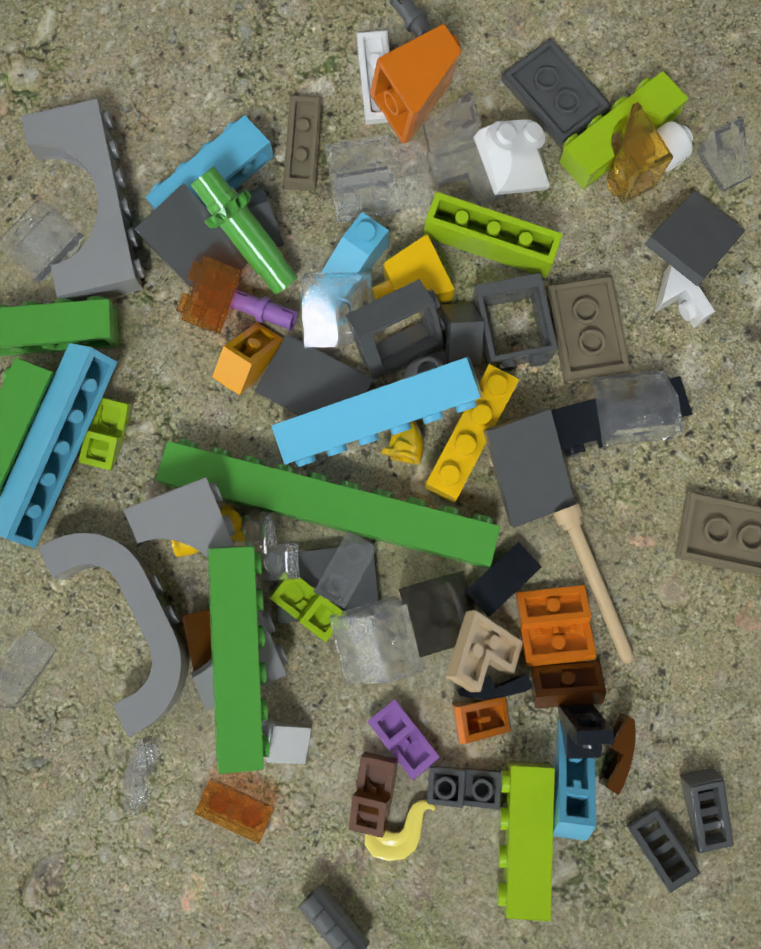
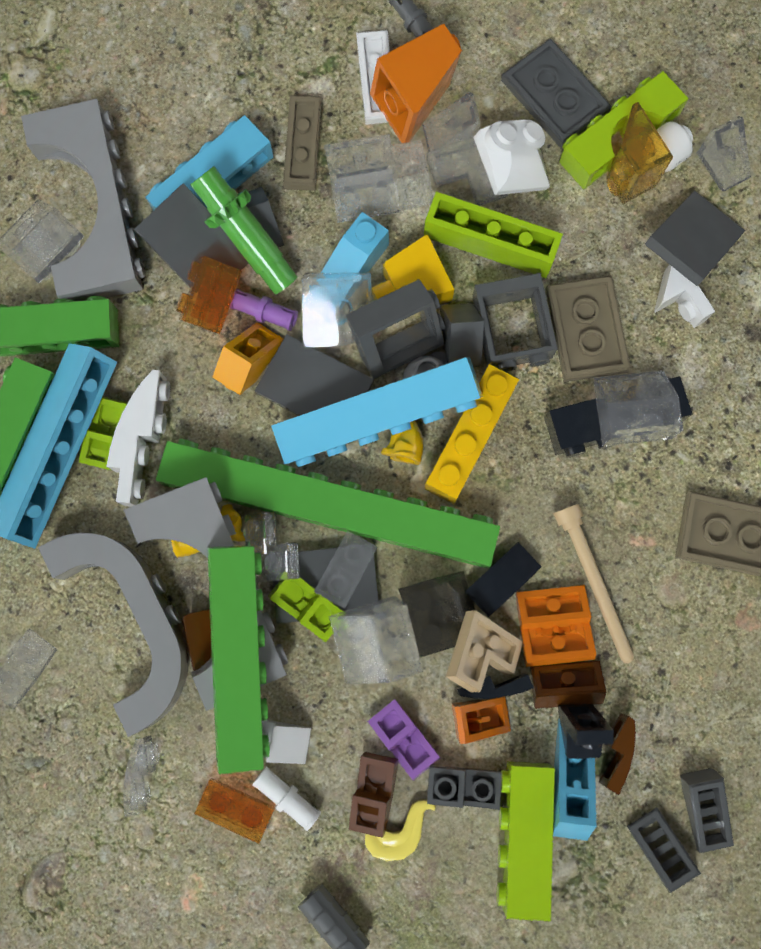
(139, 423): none -> white slope
(286, 798): none -> white pin
(529, 467): dark grey tile -> none

